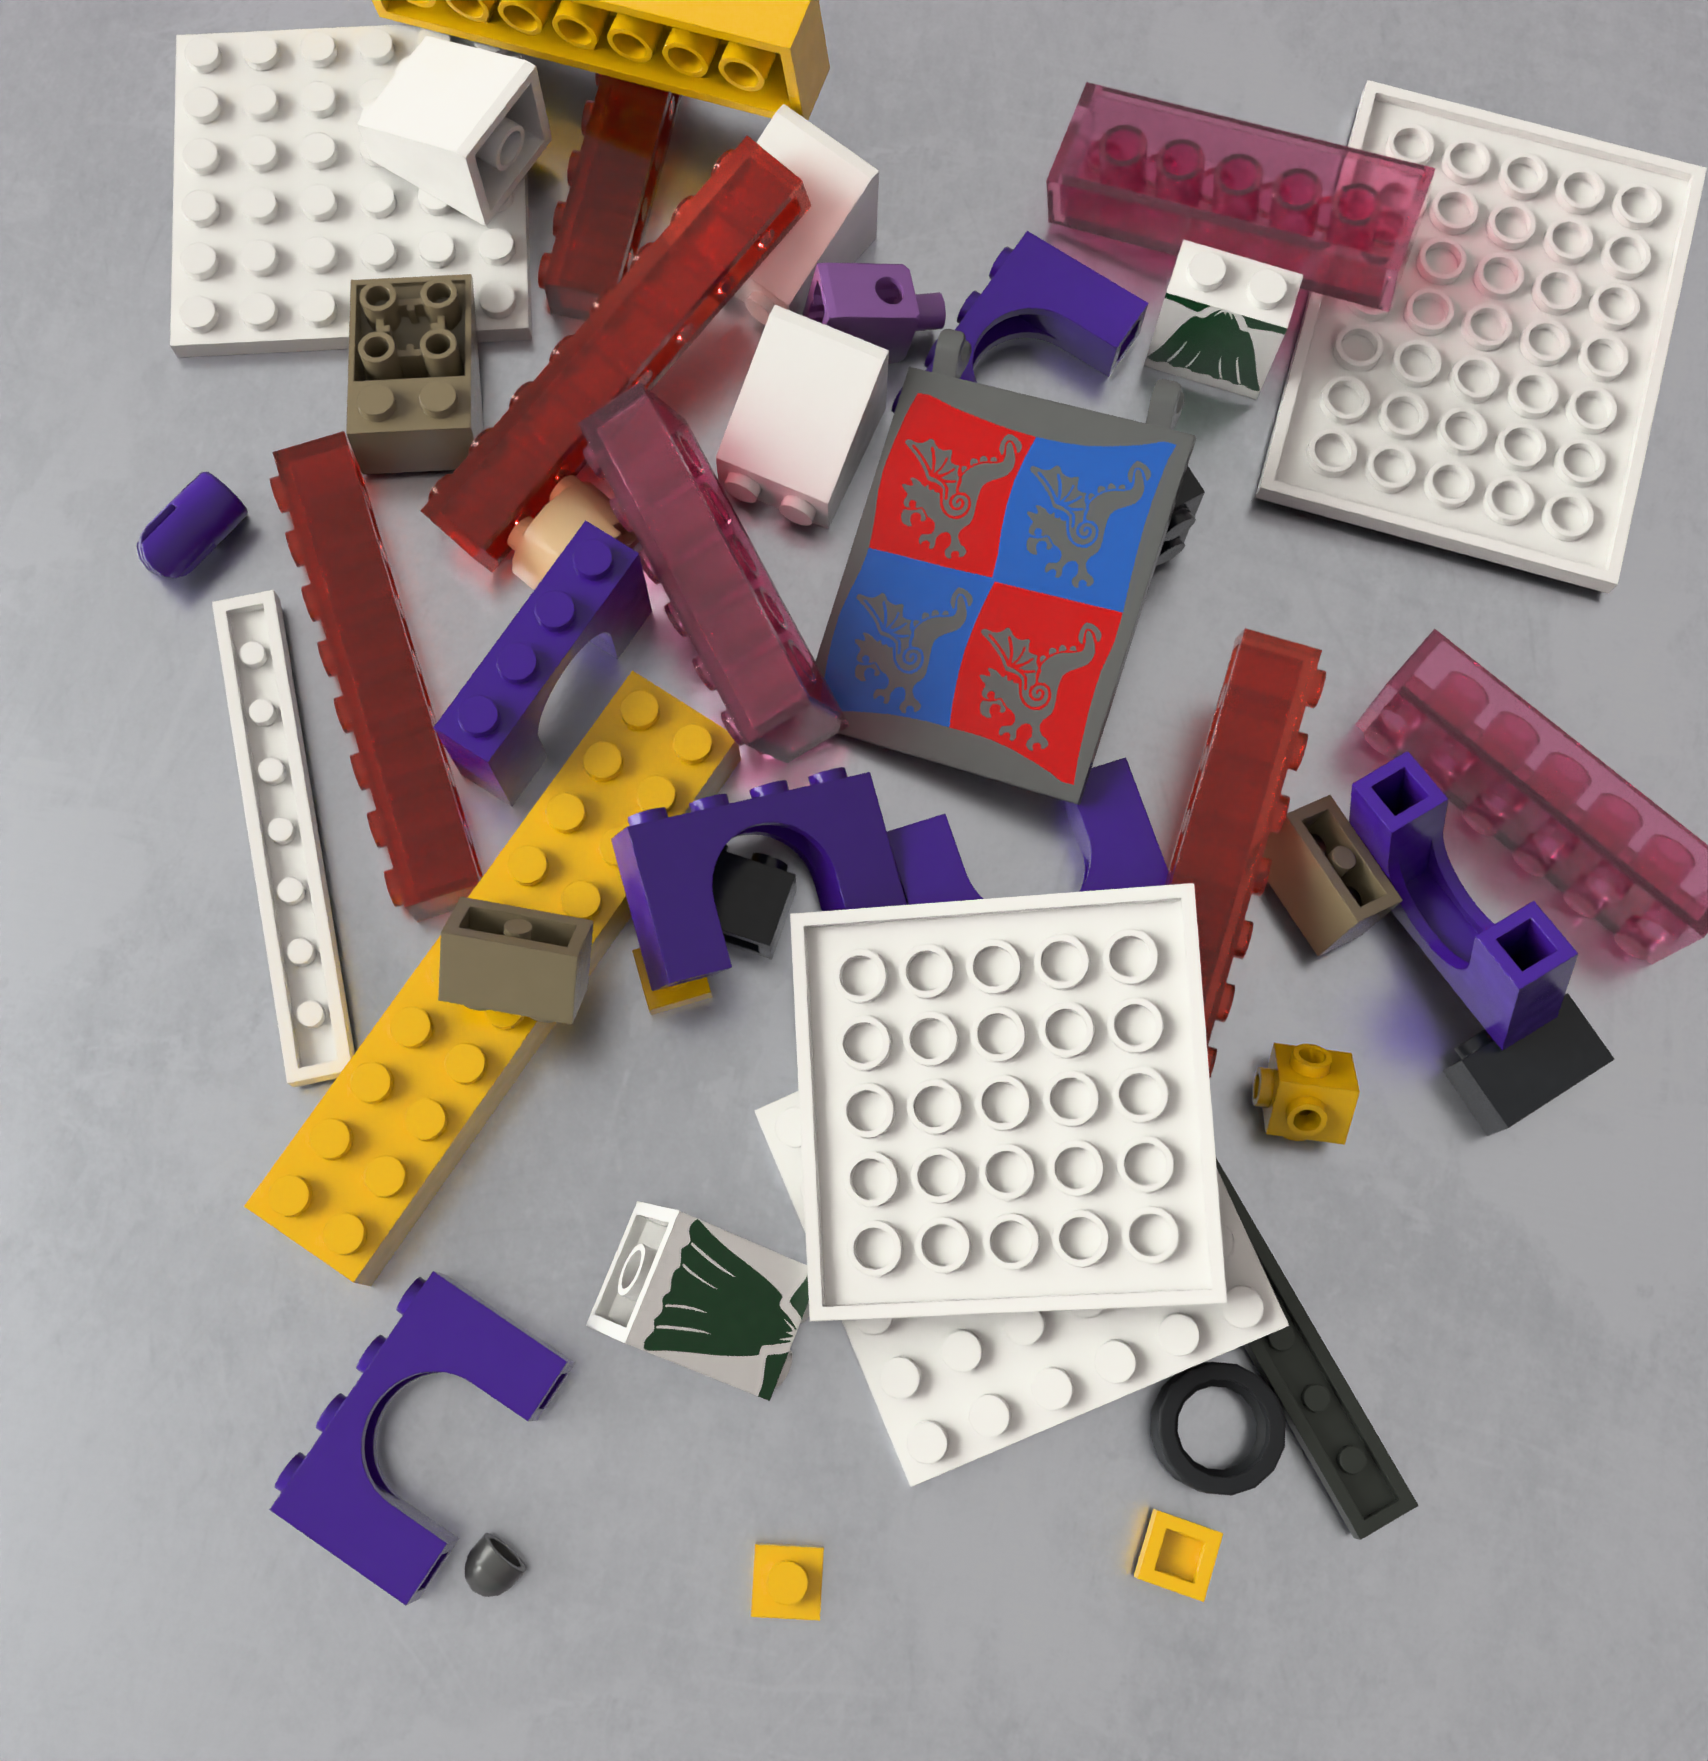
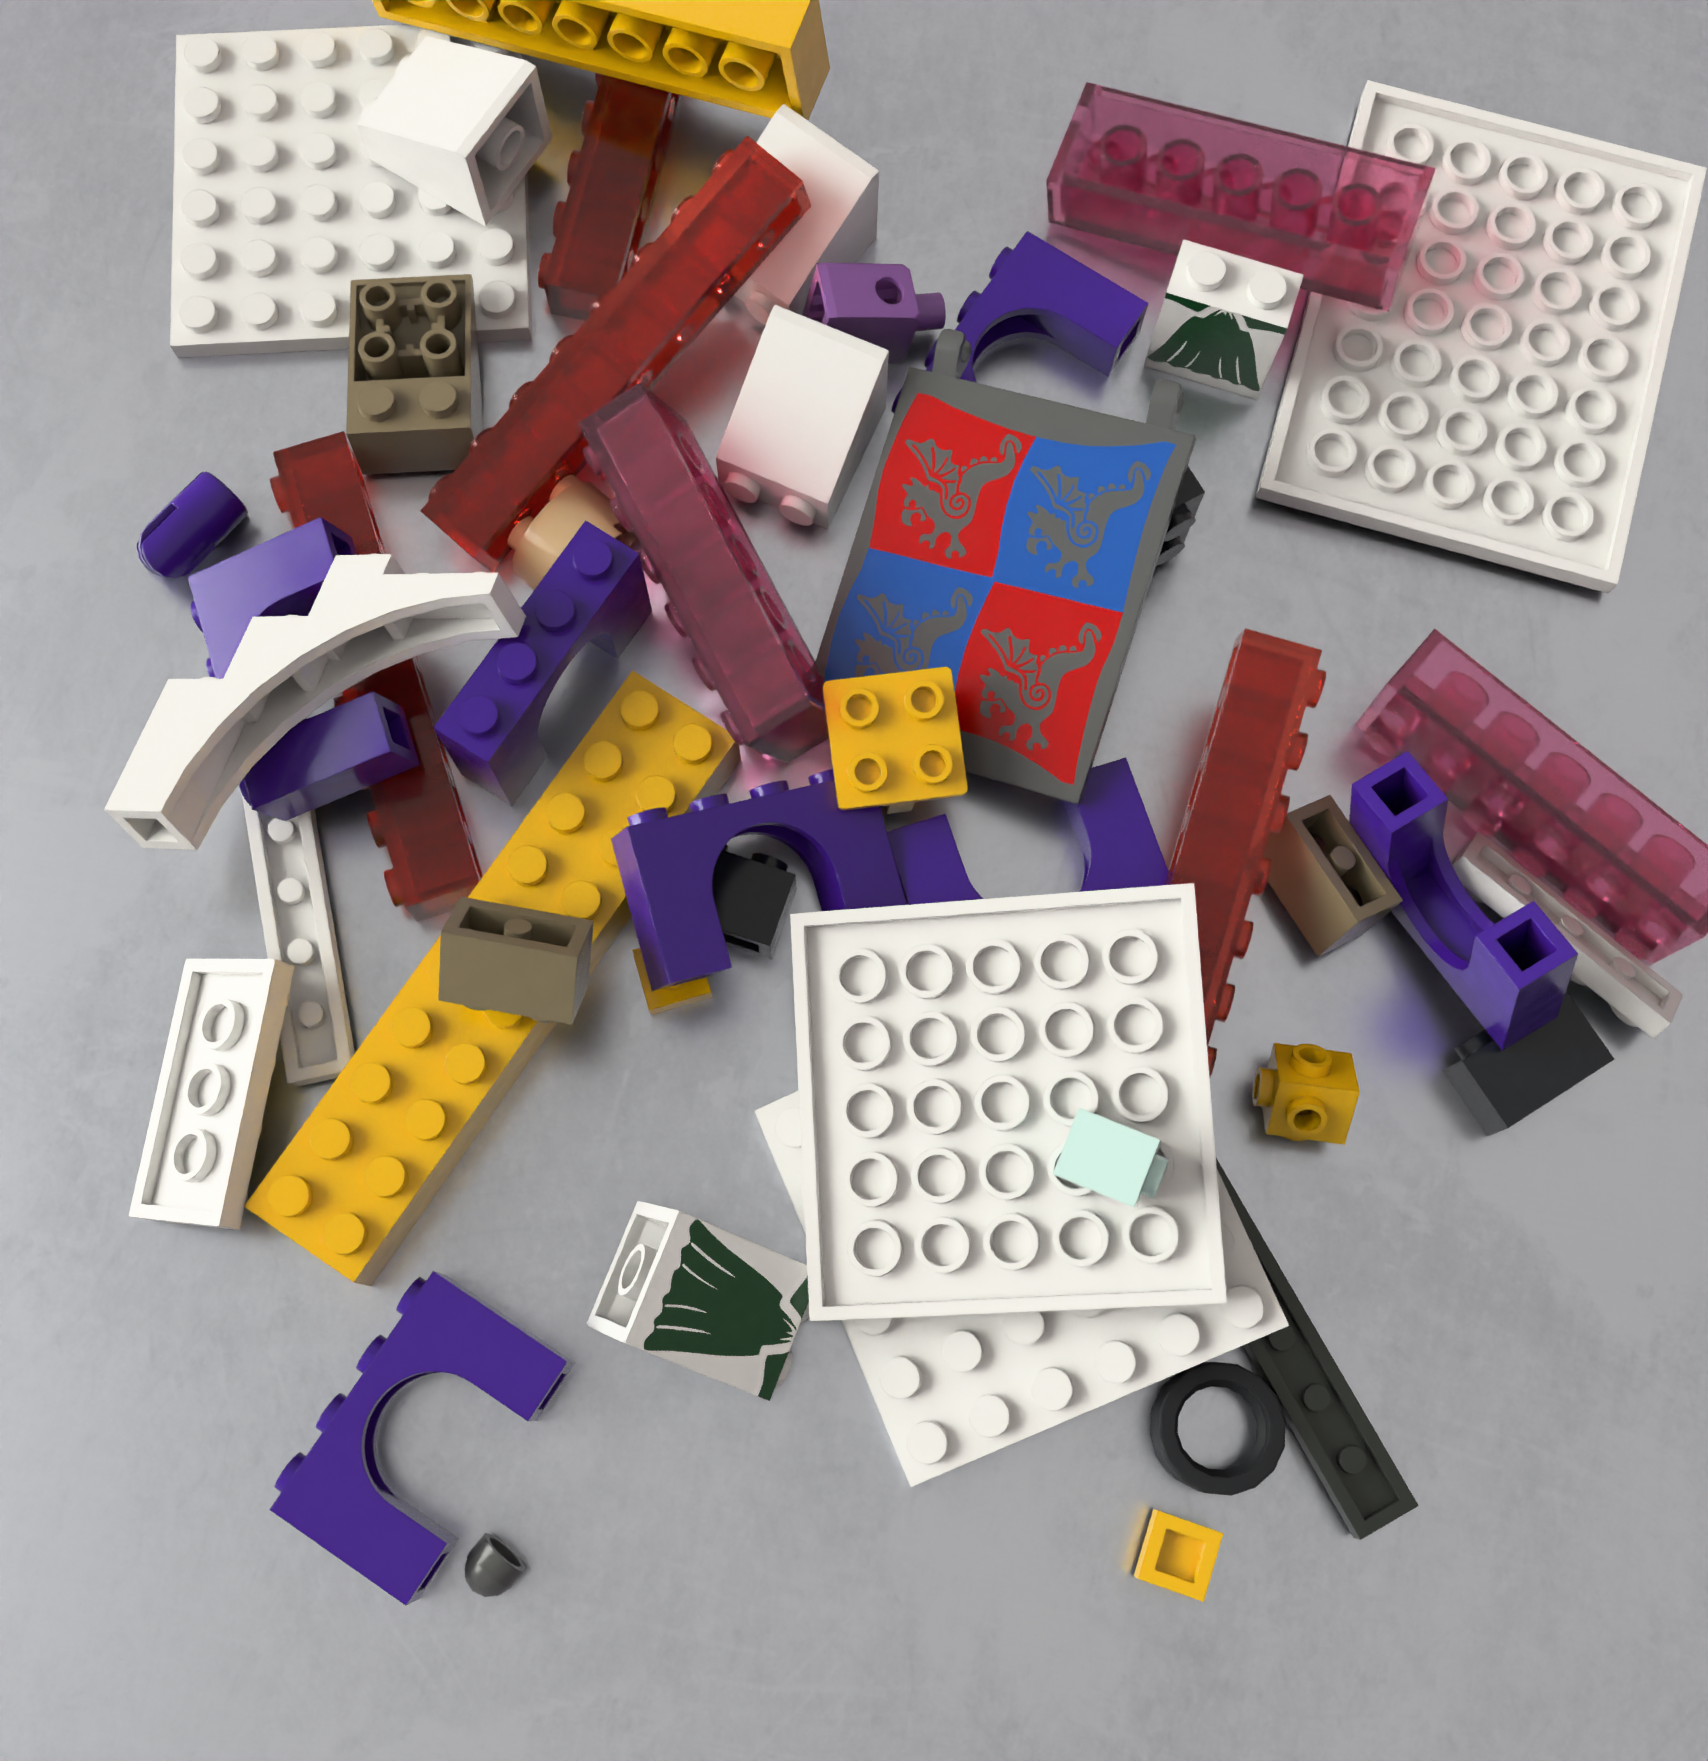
(212, 1092): none -> white plate
(286, 667): none -> white arch
(321, 754): none -> dark purple arch
(787, 1581): yellow plate -> none
(894, 739): none -> yellow bracket
(1111, 1159): none -> light aqua brick
(1605, 966): none -> white plate

